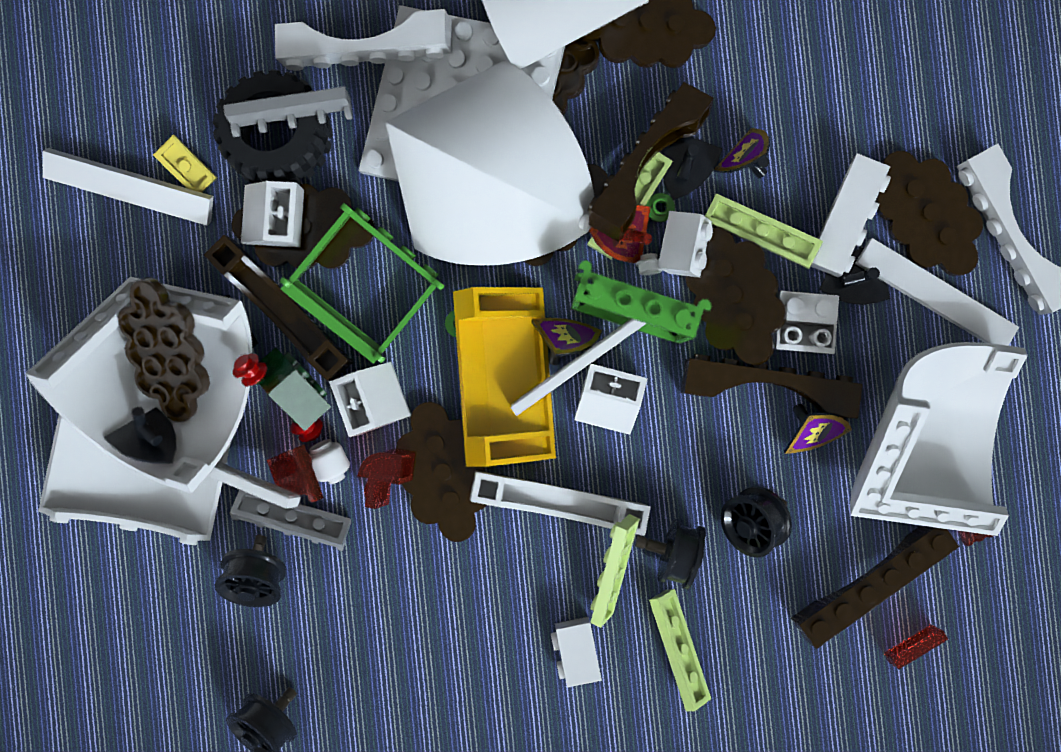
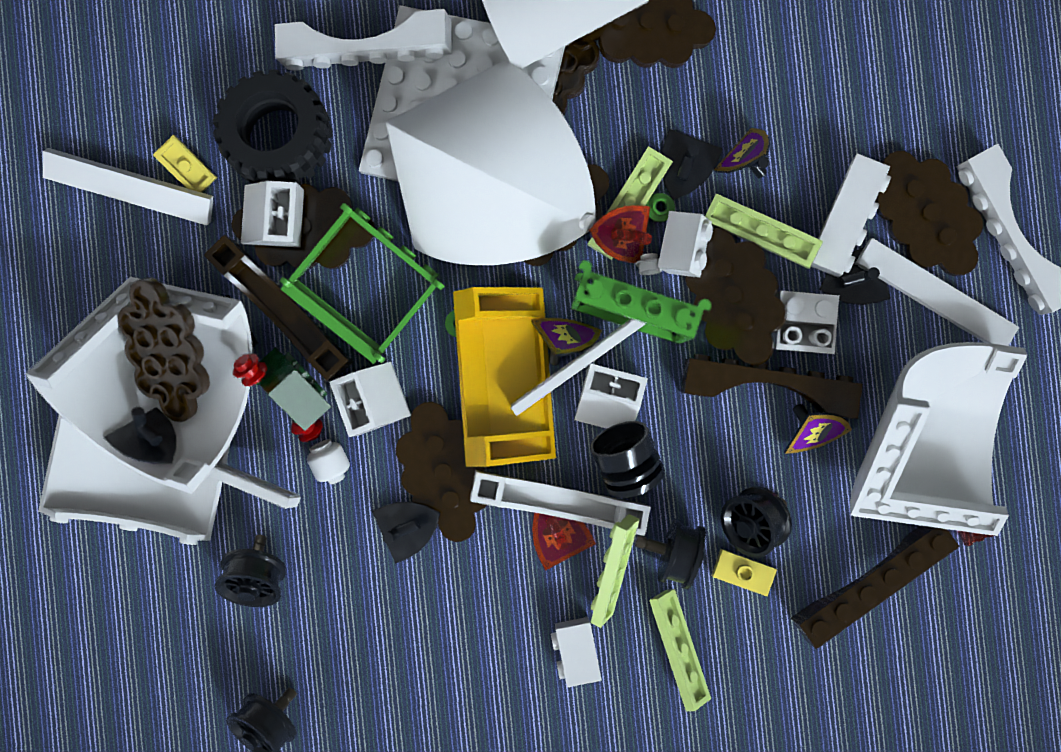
(288, 108): light grey hinge -> none
(295, 473): clear red wing -> none
(298, 521): light grey hinge -> none
(382, 469): clear red brick -> none
(406, 527): none -> black shield
(559, 538): none -> clear red shield
(627, 459): none -> black wheel
(681, 118): dark brown arch -> none
(744, 572): none -> light yellow plate
(915, 646): clear red tile -> none

